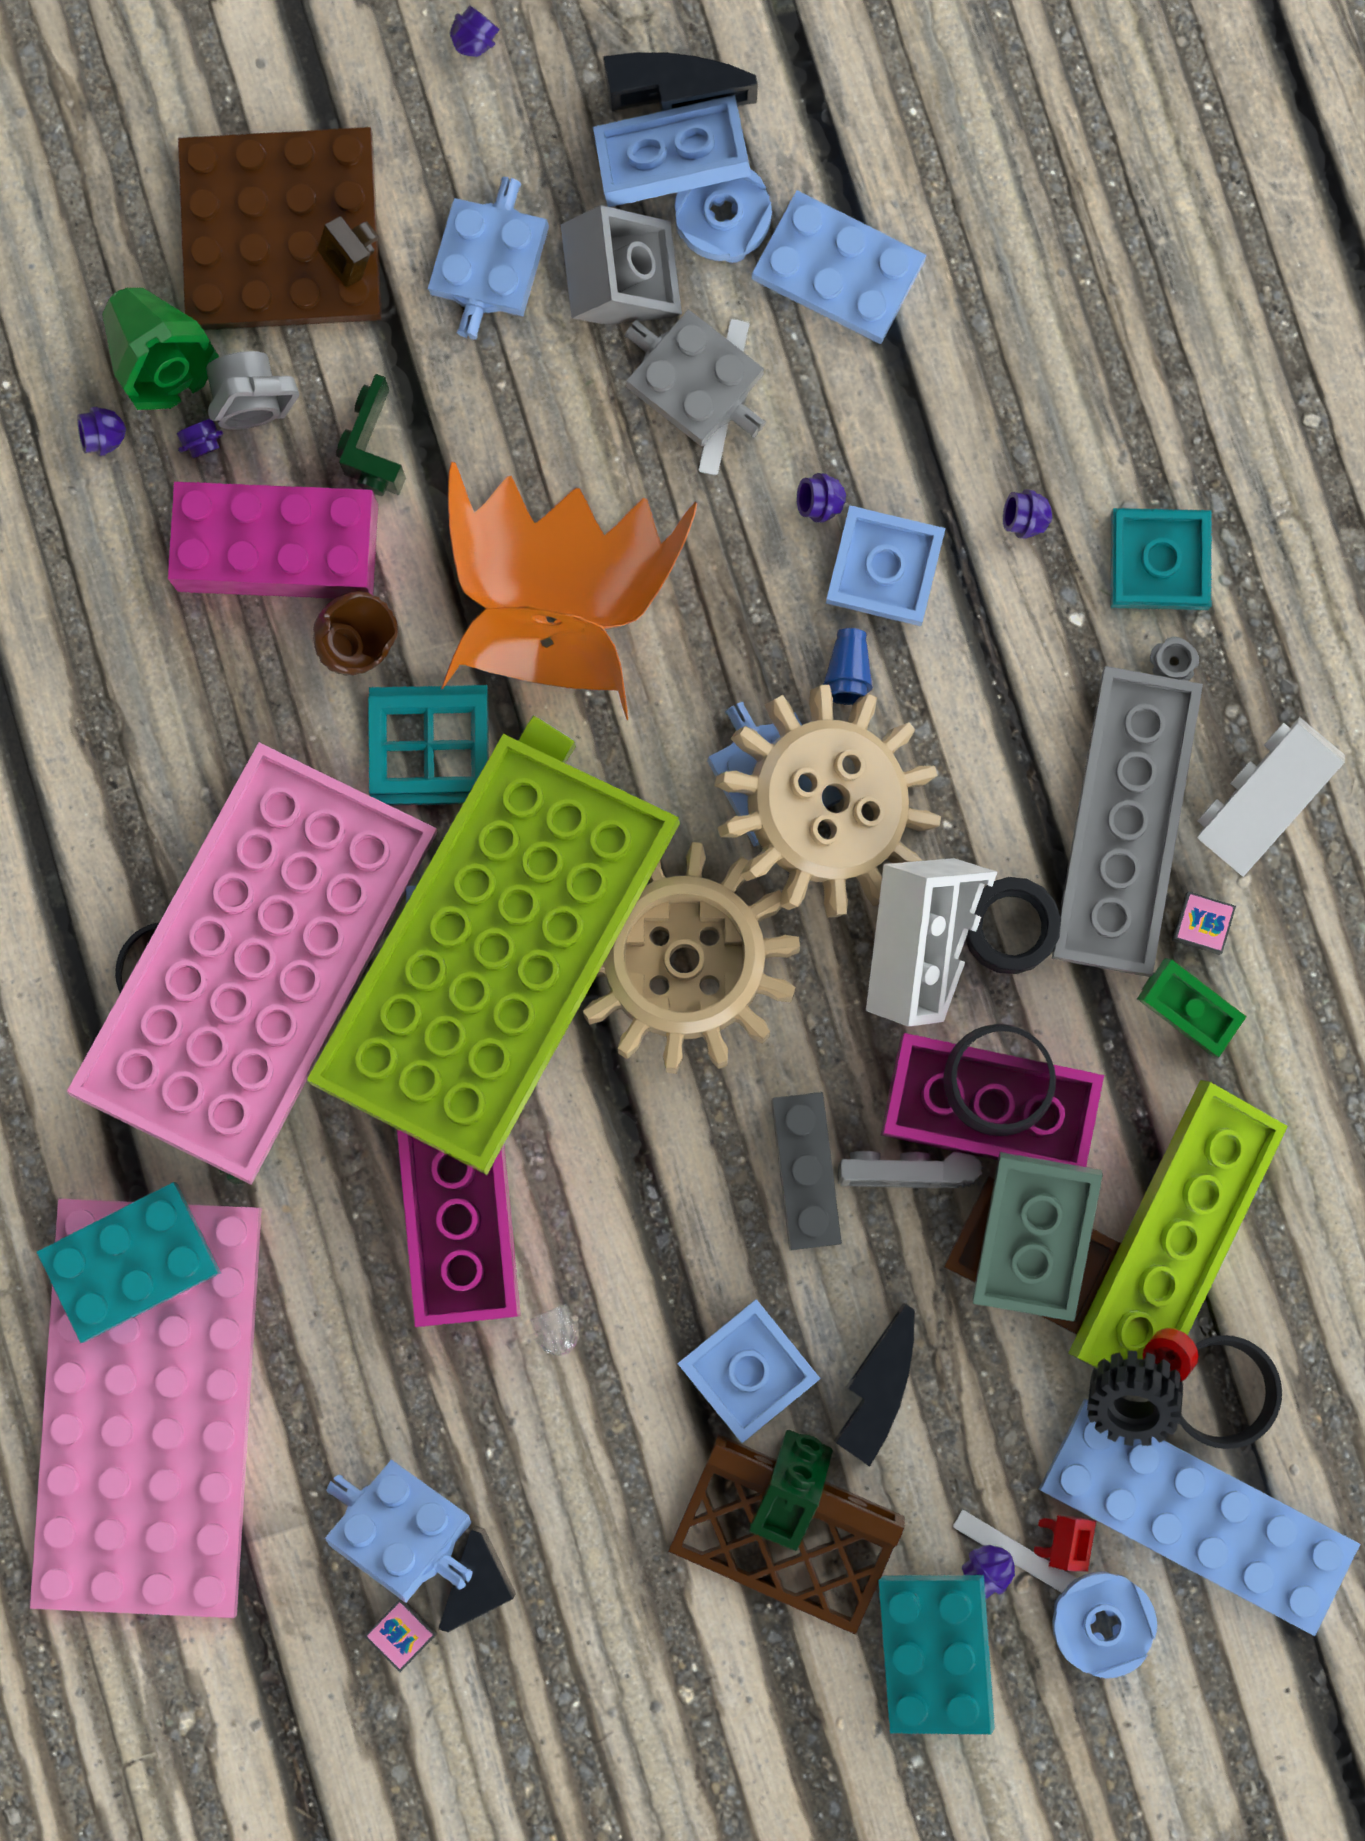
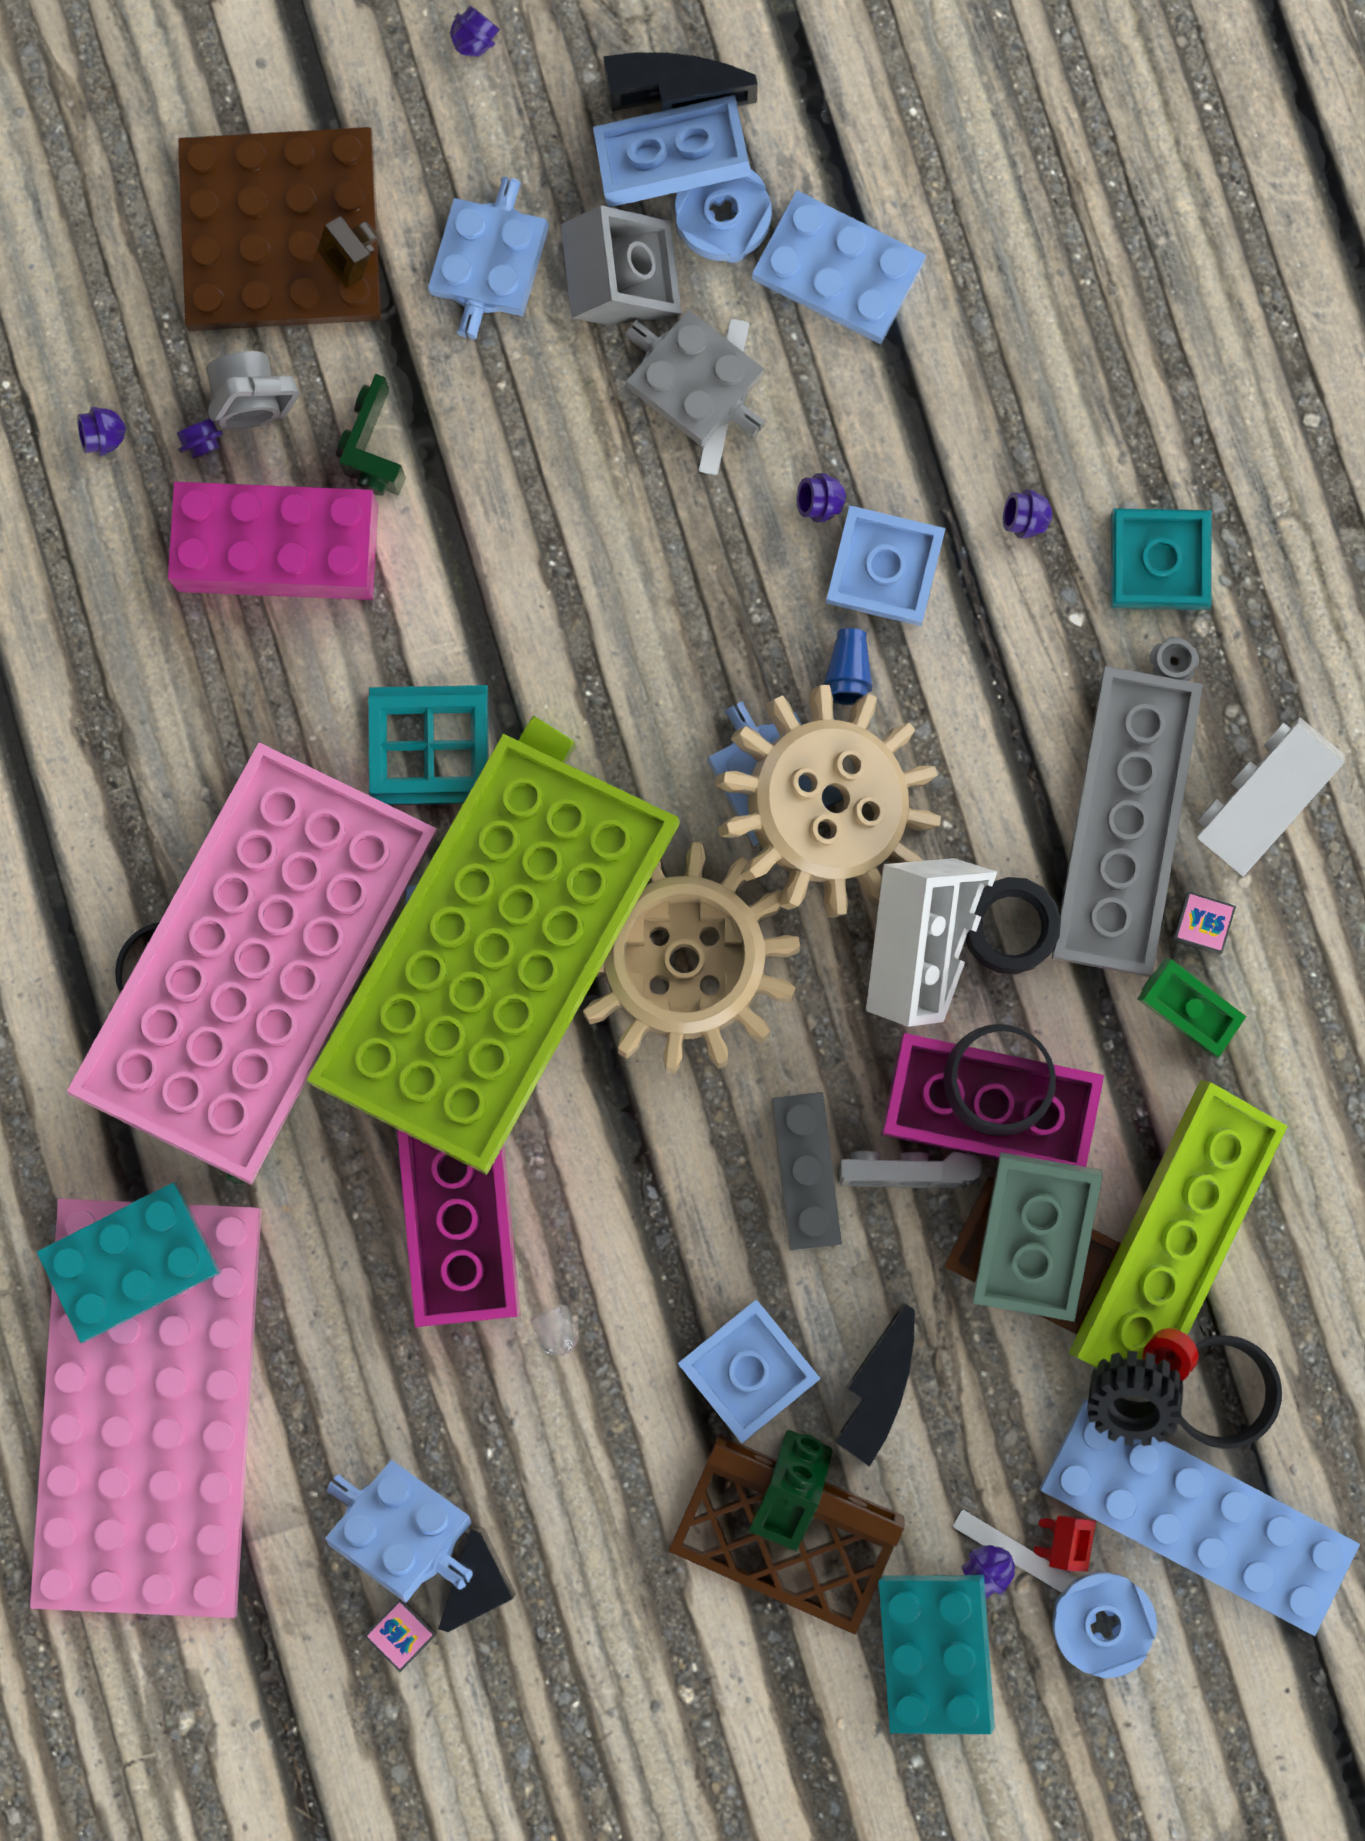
(155, 349): green cone -> none
(354, 633): reddish brown hair -> none
(557, 571): orange piece -> none

